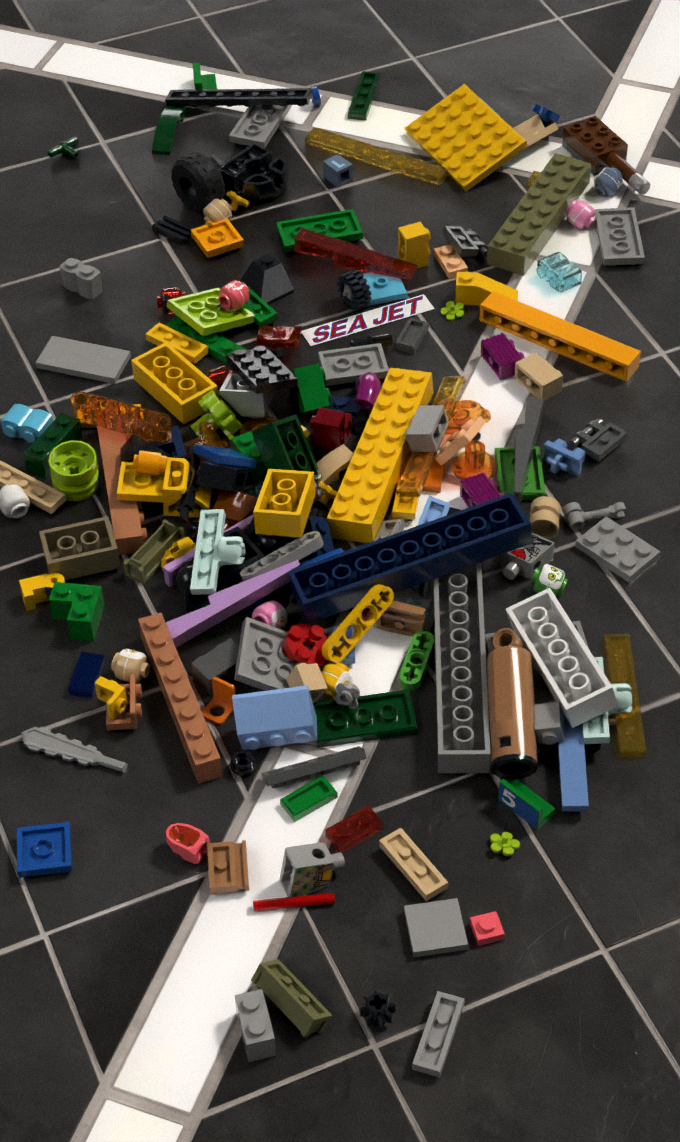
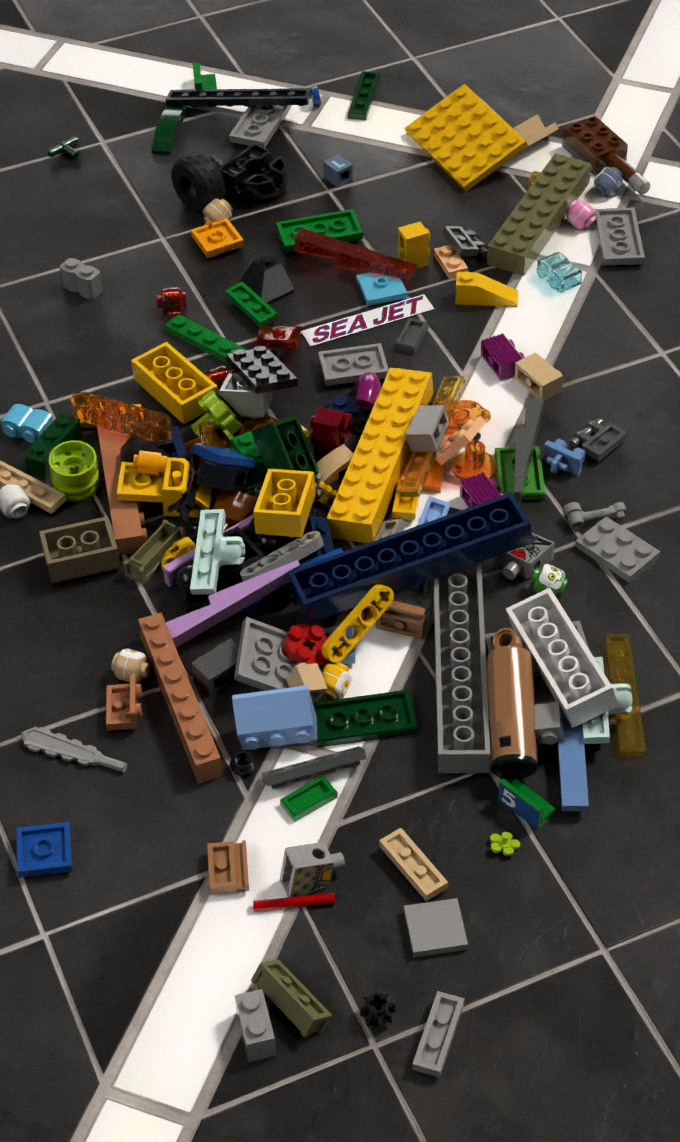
(38, 588): yellow leg -> none
(80, 606): green brick -> none
(83, 359): light grey tile -> none
(86, 673): clear blue tile -> none
(112, 694): yellow bracket -> none
(174, 227): black tile -> none
(186, 346): yellow plate -> none
(187, 842): coral rock -> none
(206, 314): lime plate -> none
(222, 698): orange bracket -> none
(233, 295): coral head -> none
(236, 200): yellow plant -> none
(271, 613): bright pink head -> none
(311, 388): green brick -> none
(347, 694): light grey plate -> none
(354, 289): black wheel -> none
(354, 829): clear red plate -> none
(377, 156): clear yellow plate -> none
(384, 339): black axle -> none
(418, 669): bright green beam -> none
(452, 310): lime plant -> none
(487, 928): coral plate -> none
(545, 114): blue plate -> none
(545, 517): tan wheel -> none
(560, 336): light orange brick -> none

